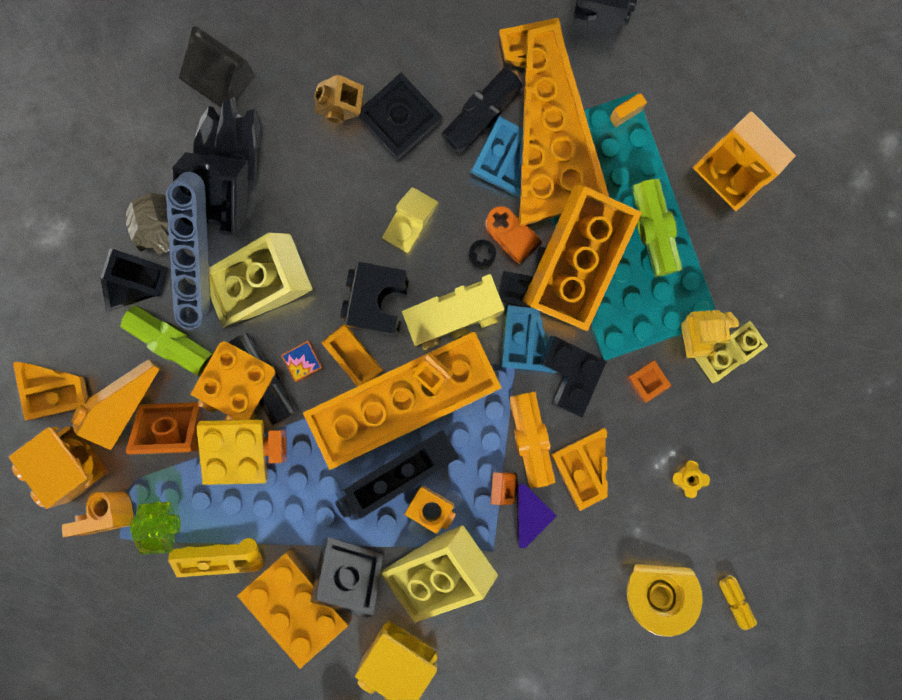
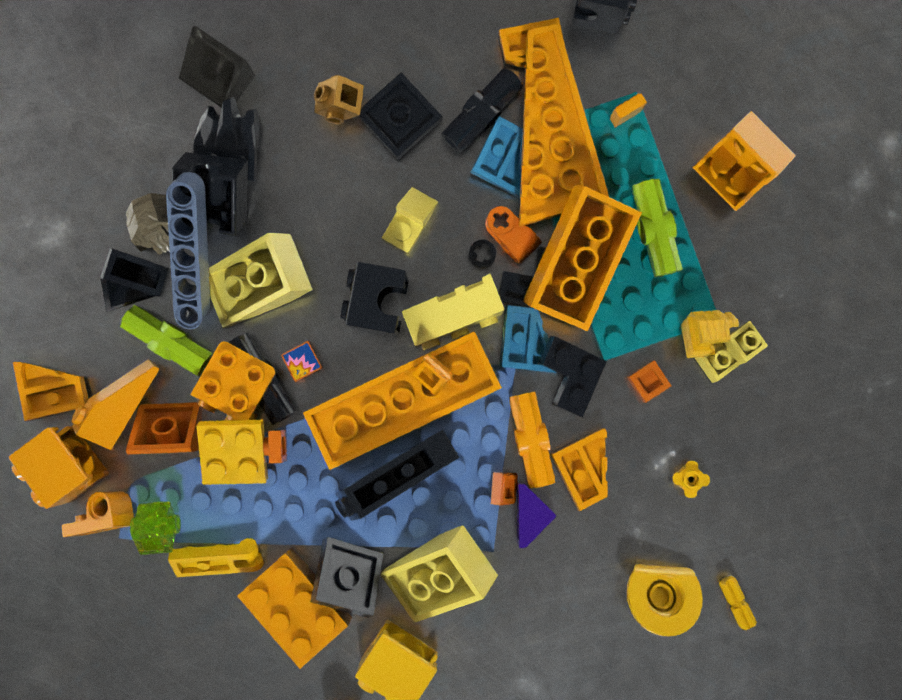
(352, 355): light orange tile -> none
(422, 497): light orange brick -> none

